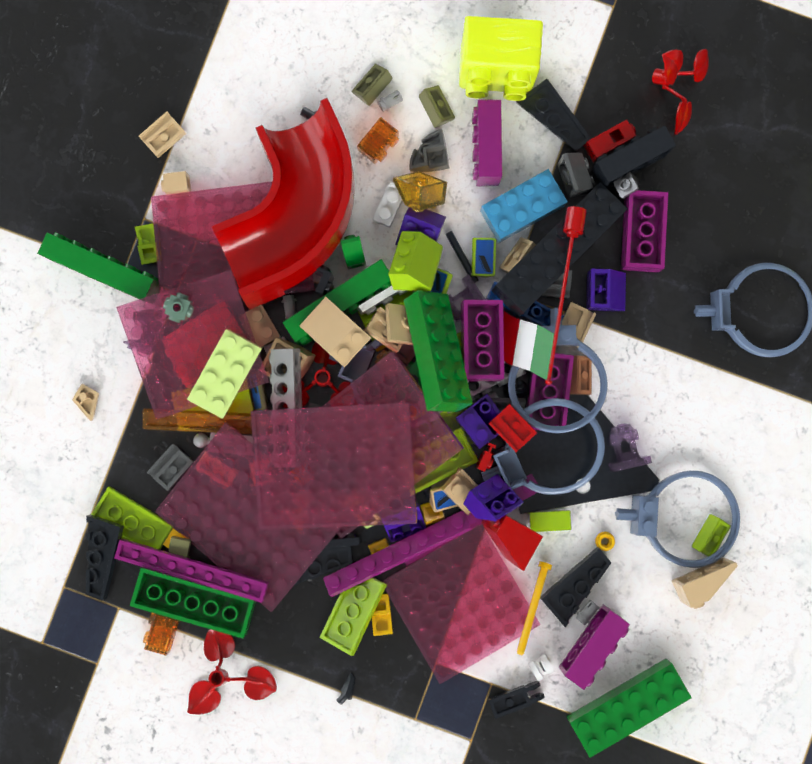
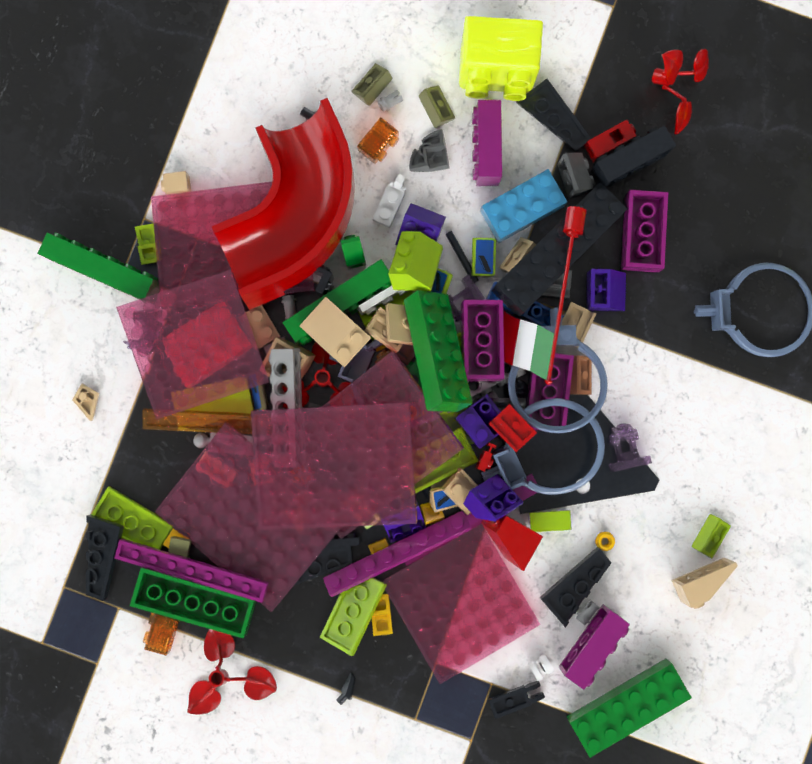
(162, 134): tan plate -> none
(170, 467): dark grey plate -> none
(186, 307): sand green brick -> none
(224, 373): yellowish green brick -> none
(421, 190): clear yellow slope -> none
(544, 567): yellow bar -> none
(627, 185): flat silver bracket -> none
(645, 518): sand blue brick -> none

